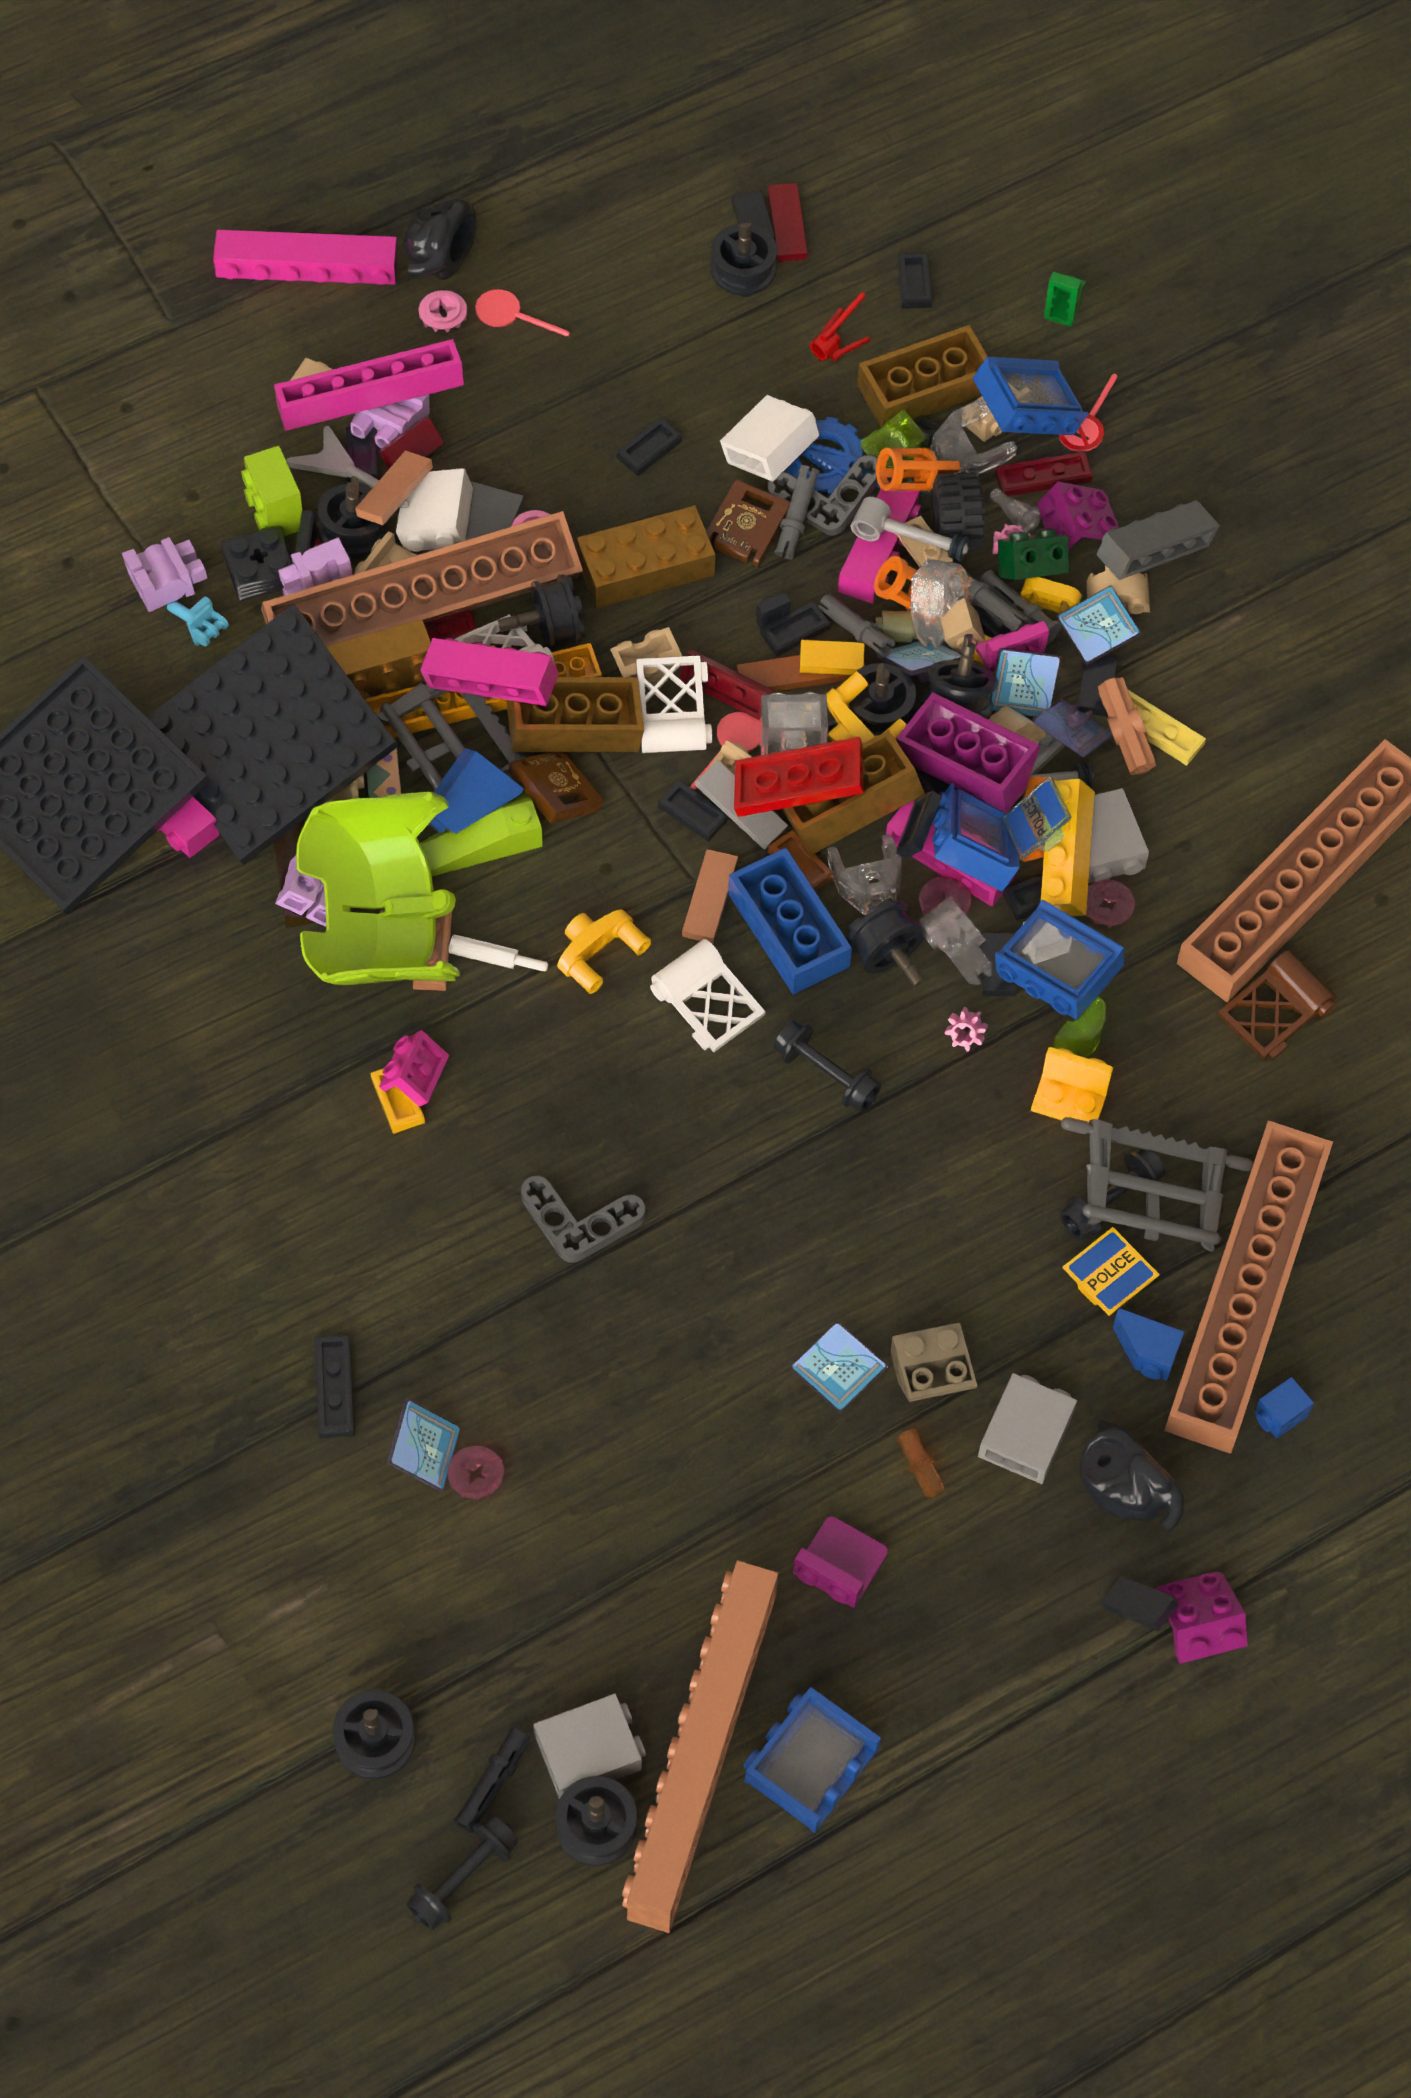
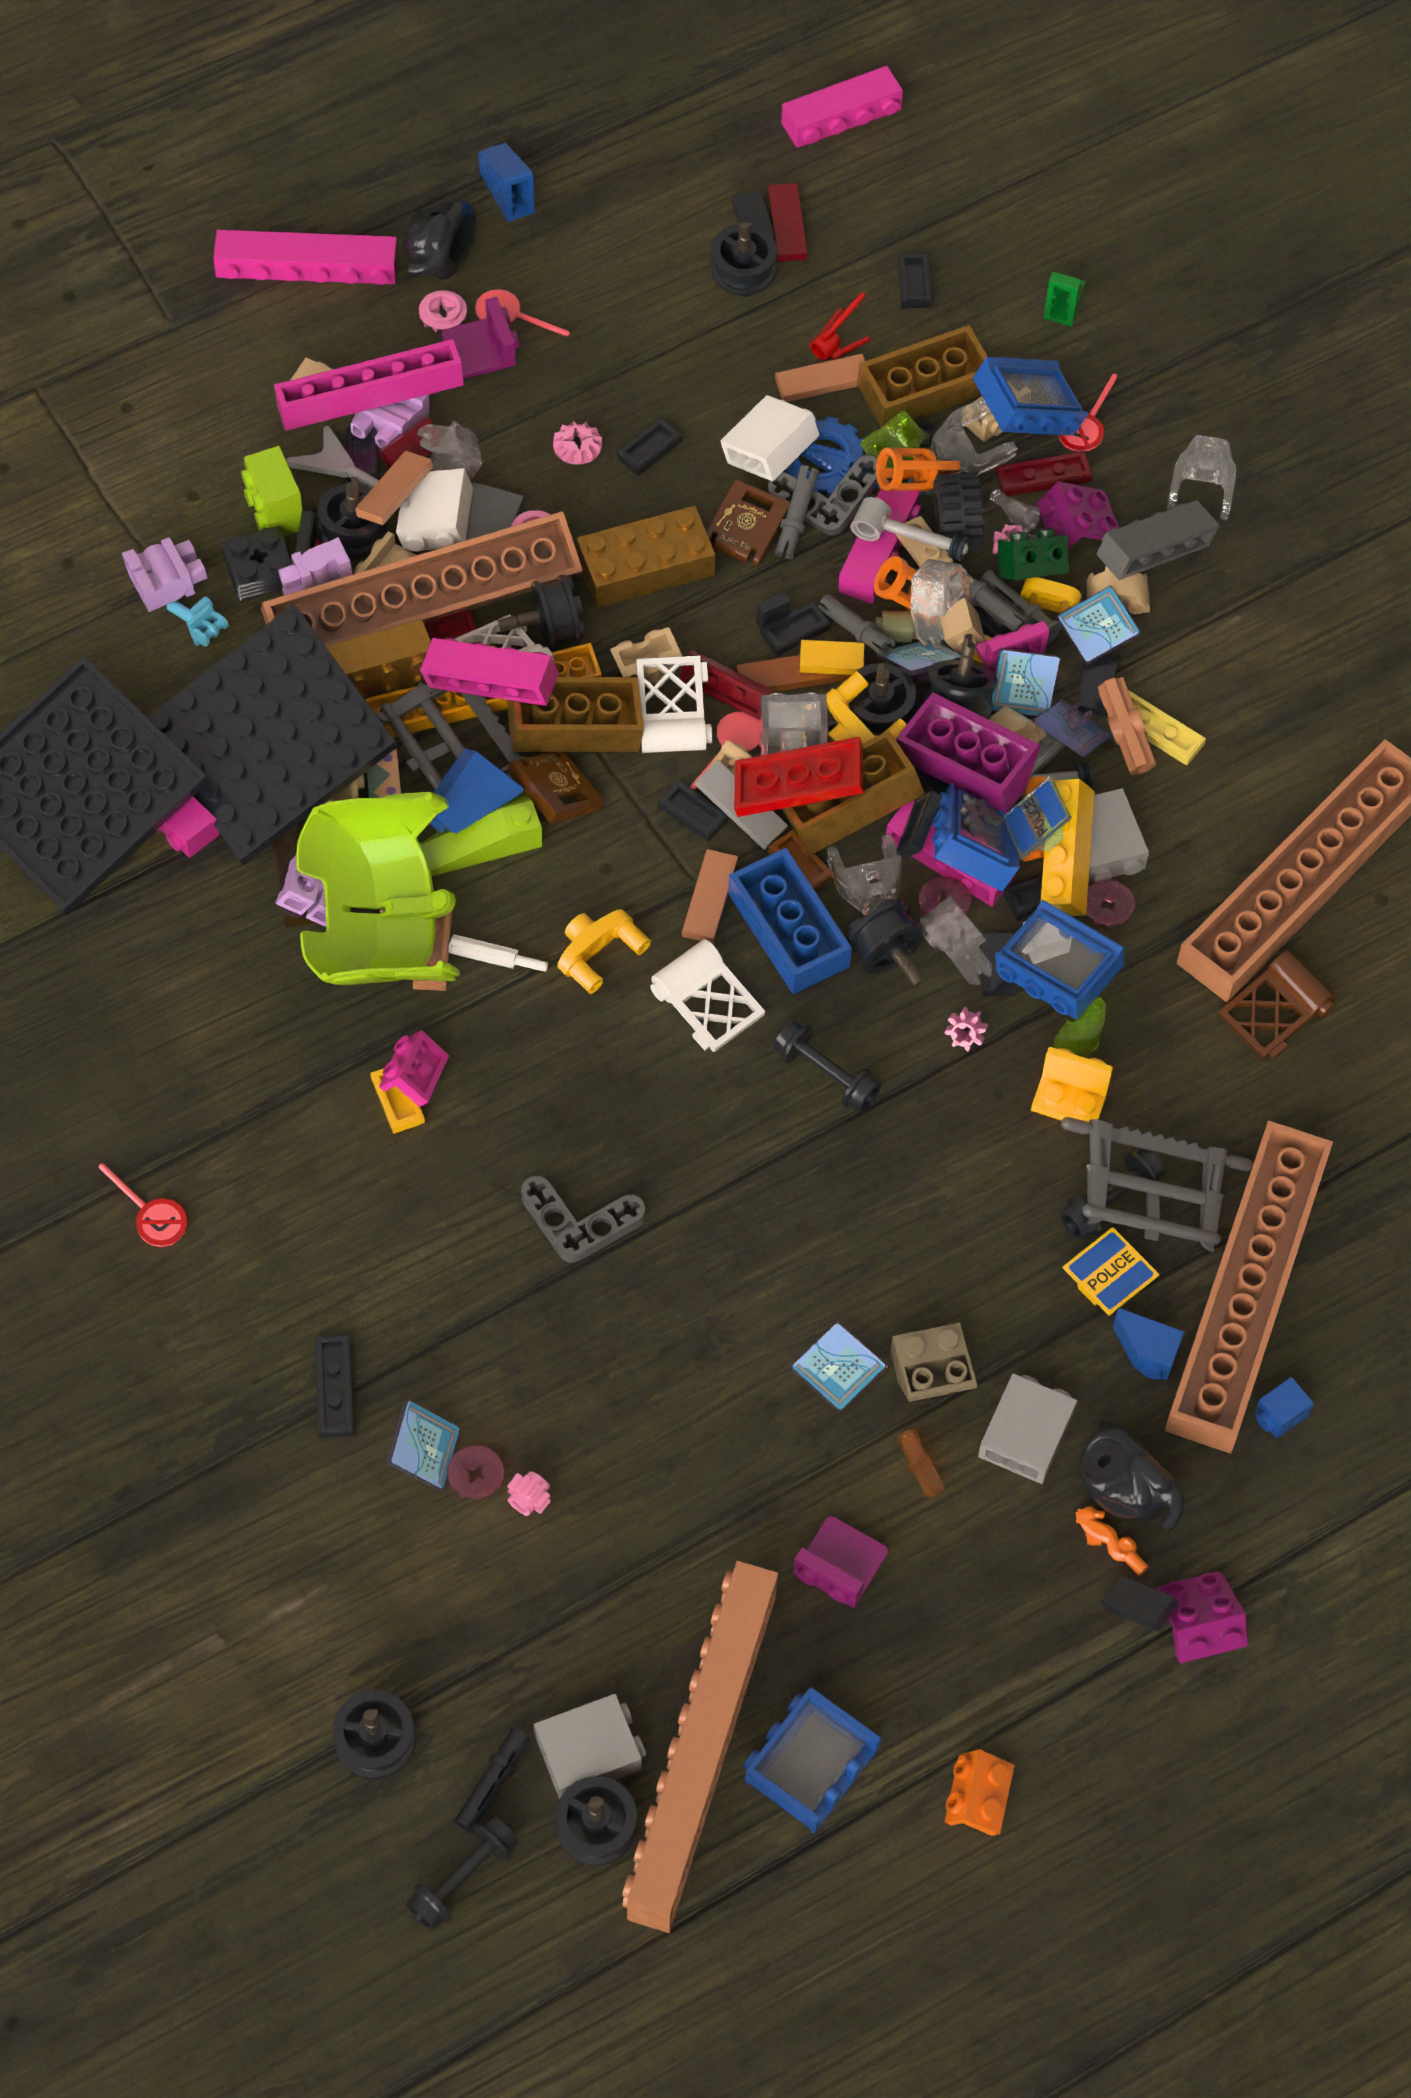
(159, 1221): none -> piece
(452, 448): none -> clear piece
(485, 343): none -> magenta bracket
(508, 181): none -> blue slope
(528, 1493): none -> bright pink gear
(568, 450): none -> bright pink gear
(819, 378): none -> nougat tile
(841, 106): none -> dark pink brick
(975, 811): none -> dark grey animal
(979, 1791): none -> orange bracket
(1099, 1532): none -> orange animal
(1220, 465): none -> clear piece

